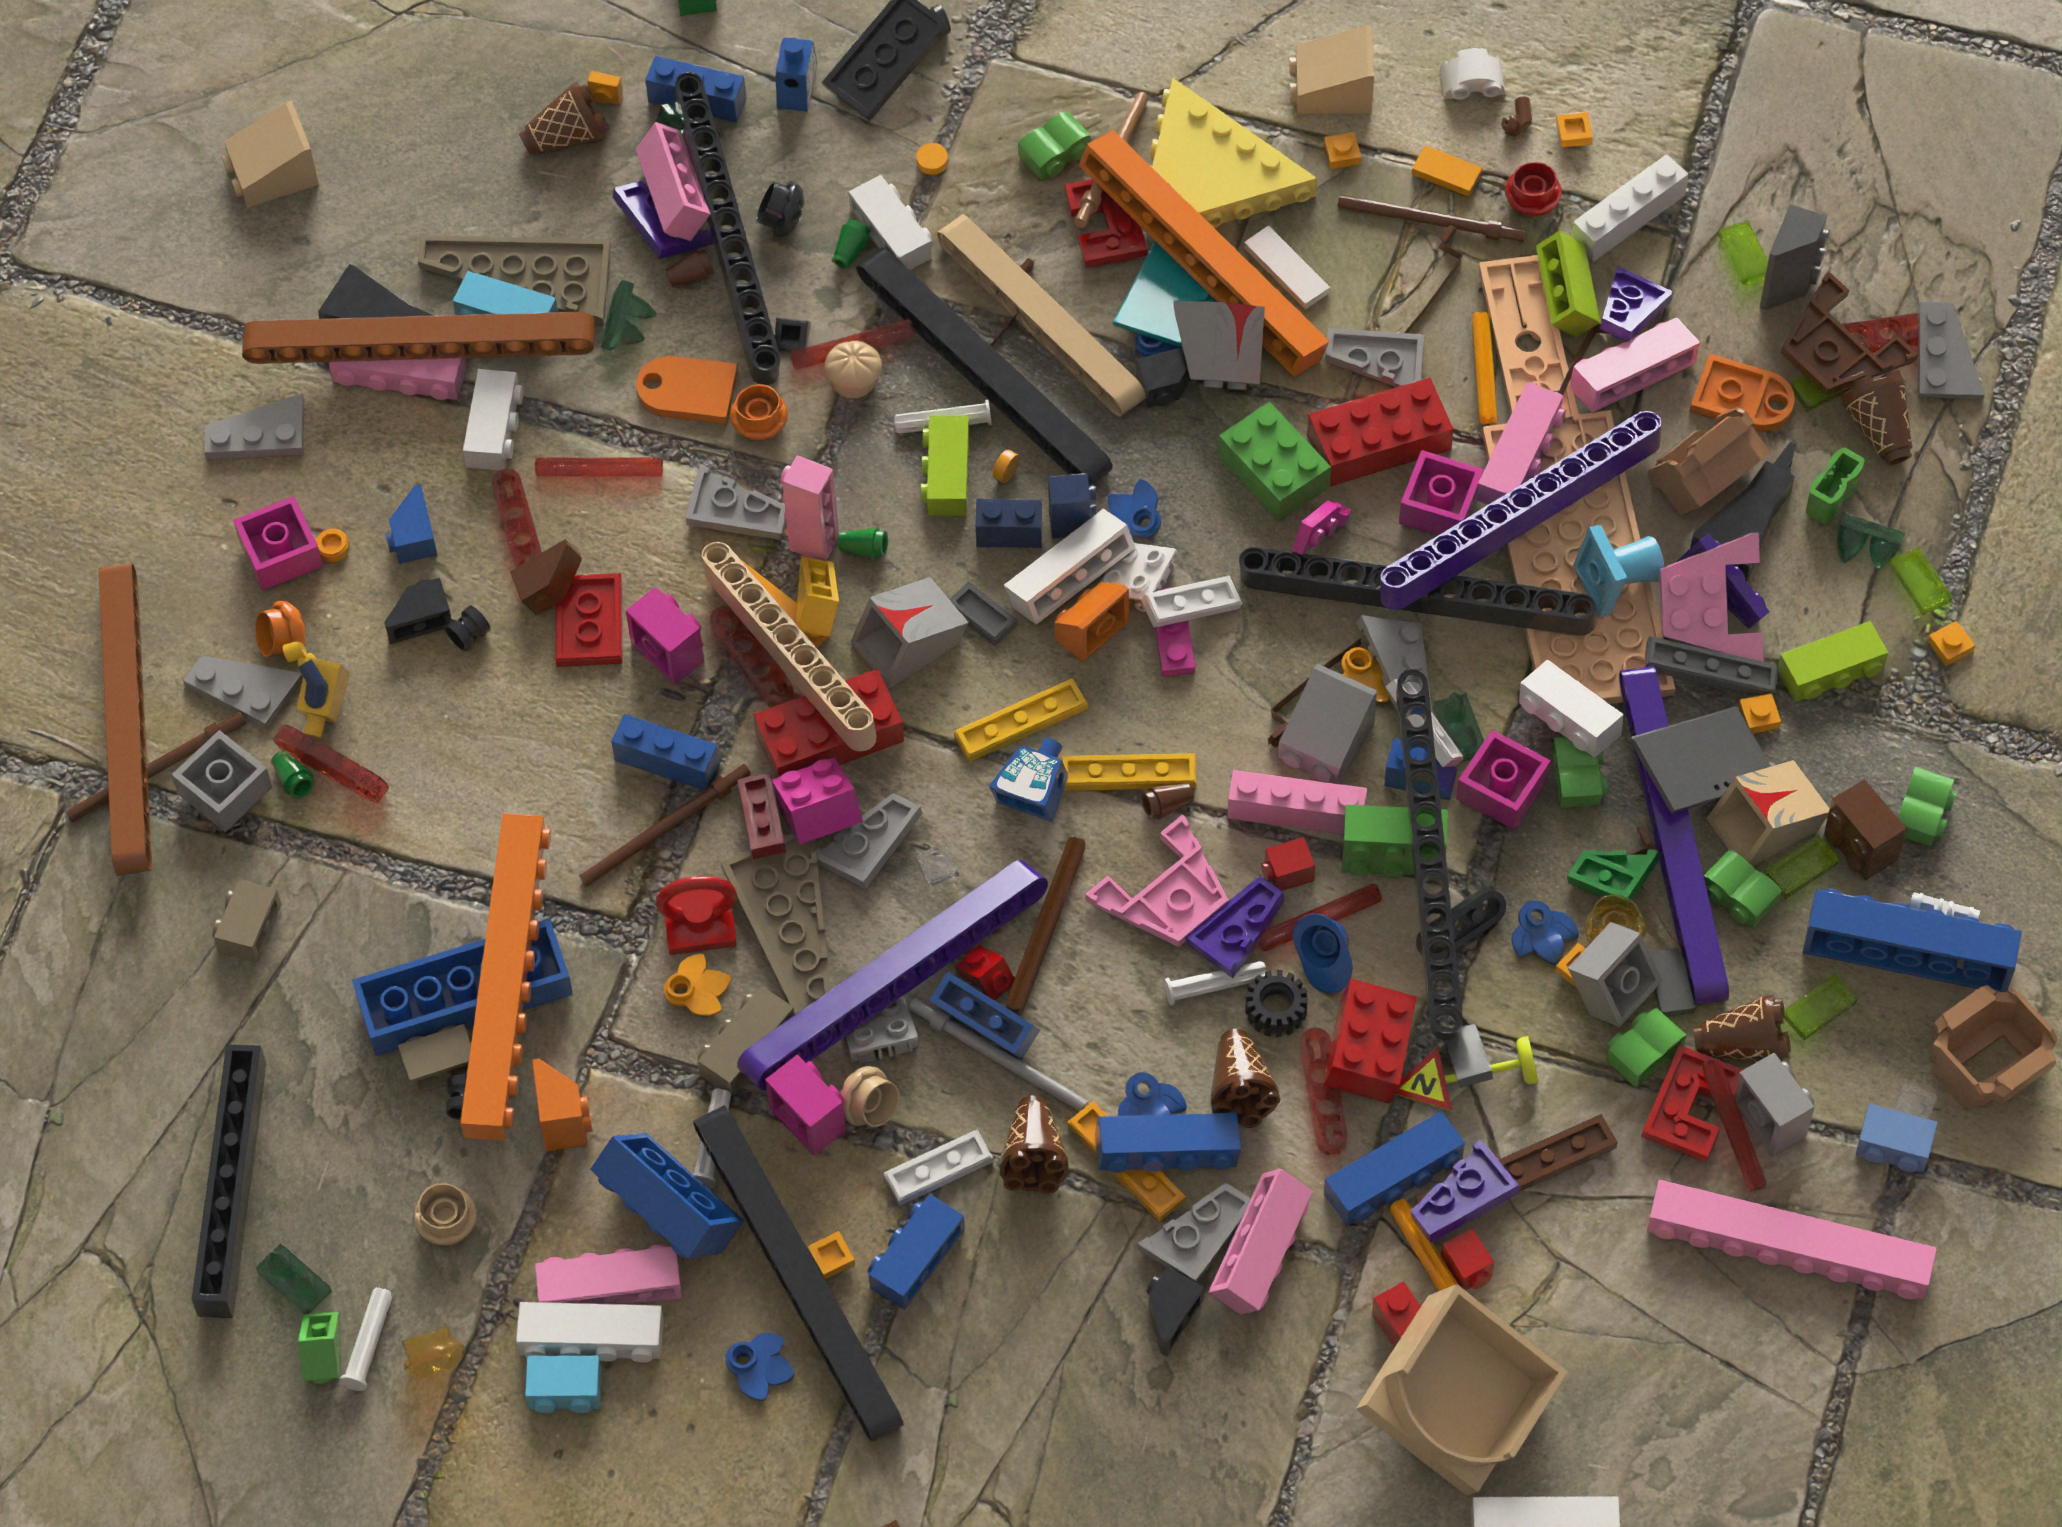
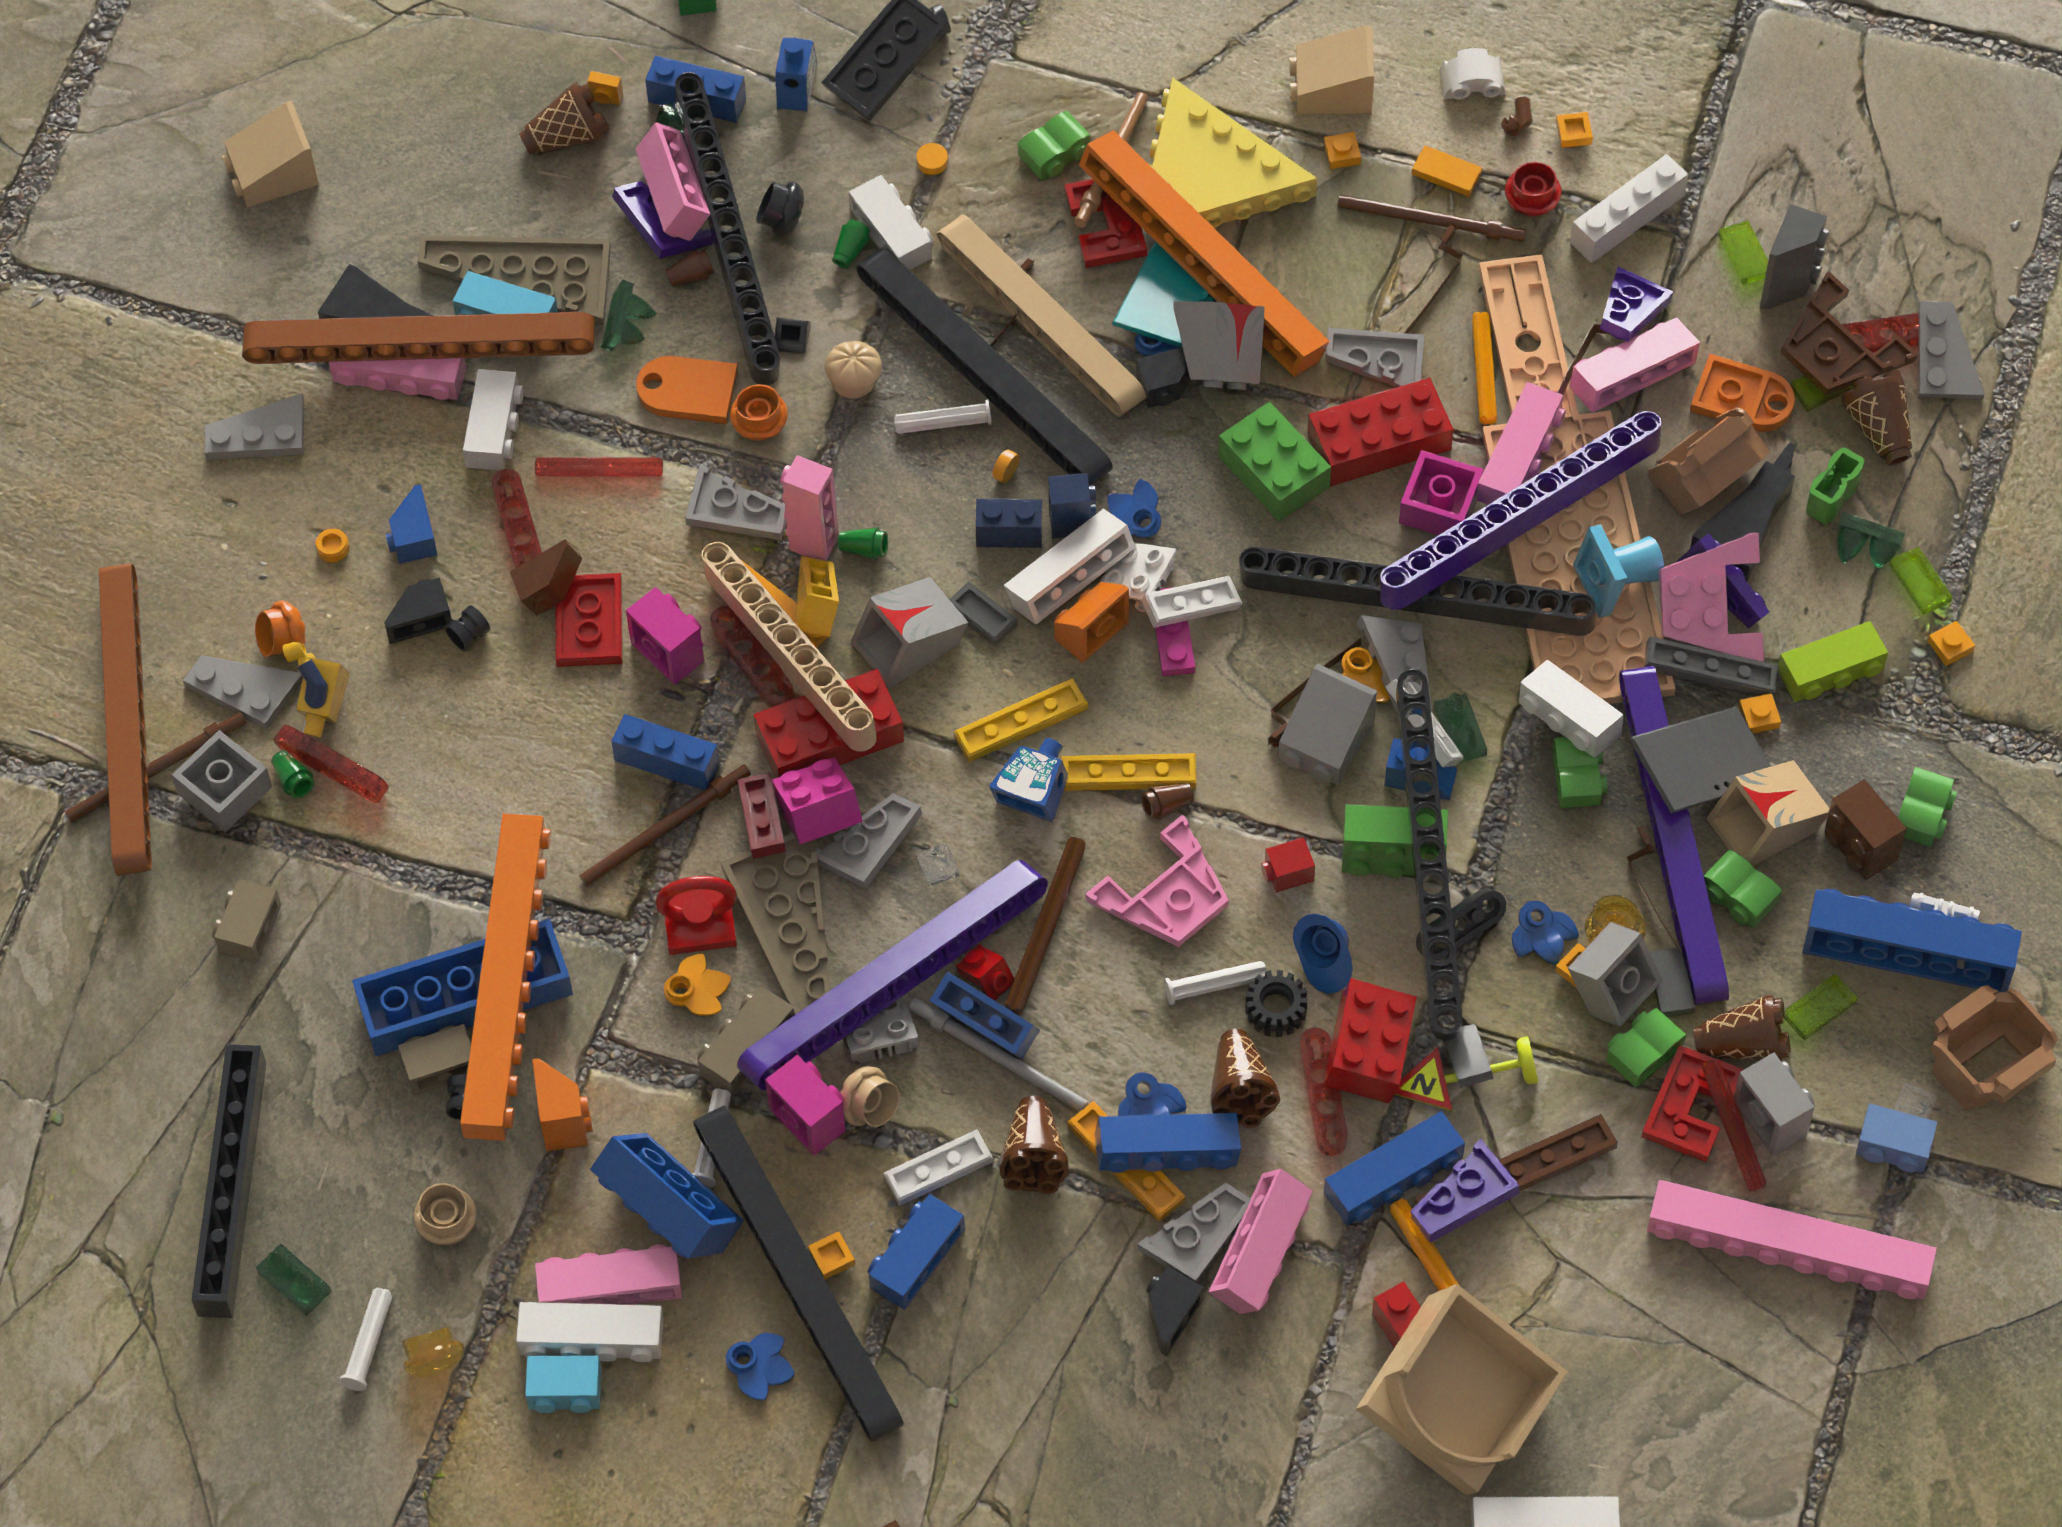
(278, 543): dark pink brick -> none
(320, 1347): bright green slope -> none
(875, 338): clear red axle -> none
(946, 465): lime brick -> none
(1237, 926): dark purple wing -> none
(1287, 267): white tile -> none
(1291, 801): bright pink brick -> none
(1319, 525): dark pink hinge -> none
(1334, 910): clear red axle -> none
(1468, 1260): red brick -> none
(1503, 779): dark pink brick -> none
(1568, 284): lime brick -> none
(1612, 872): green wing -> none
(1802, 866): clear neon green tile -> none

